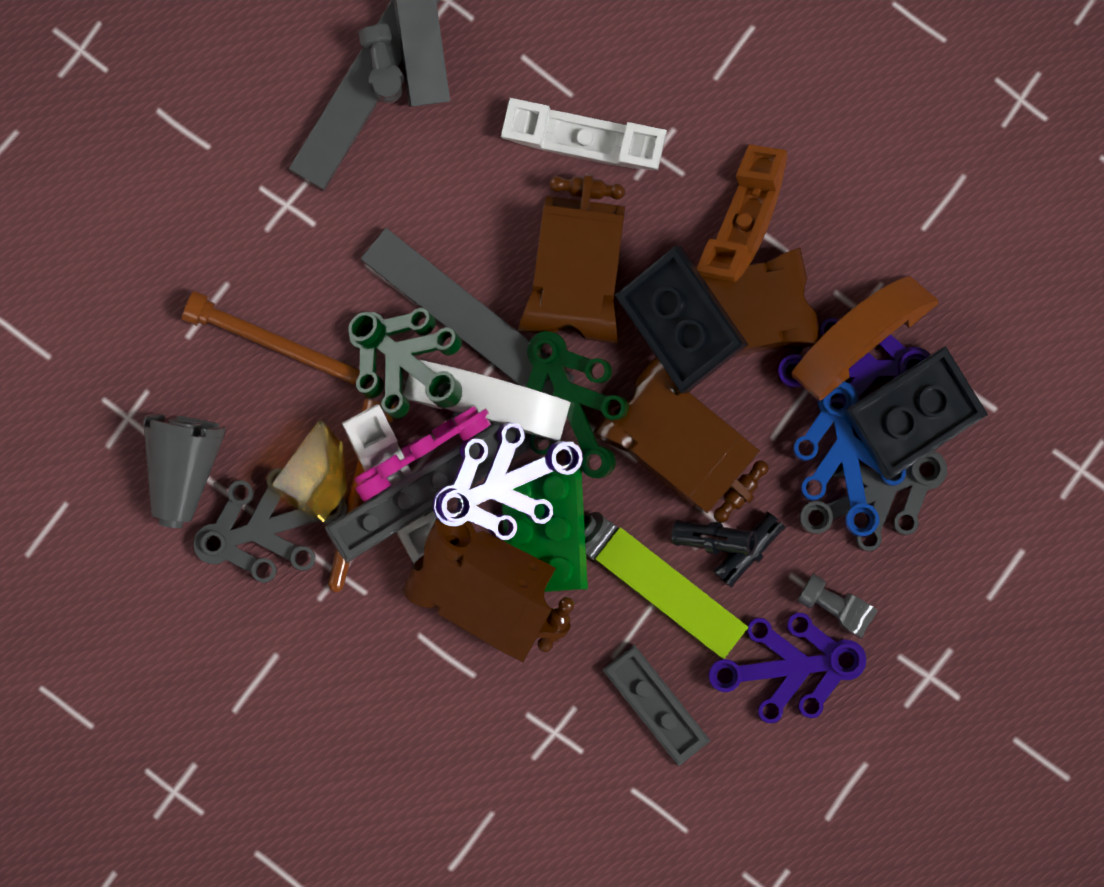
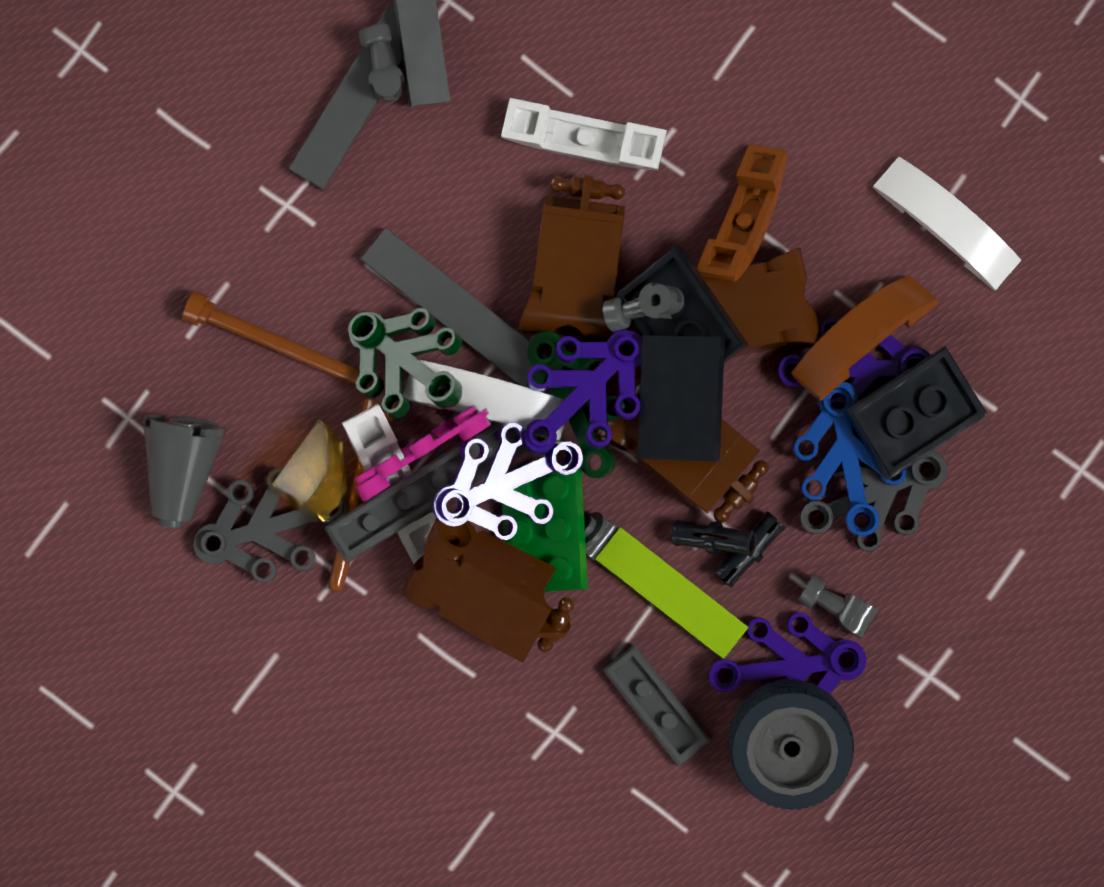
(589, 386): none -> dark purple plant
(654, 301): none -> dark grey leg
(681, 398): none -> black tile
(784, 714): none -> wheel
(948, 221): none -> white slope

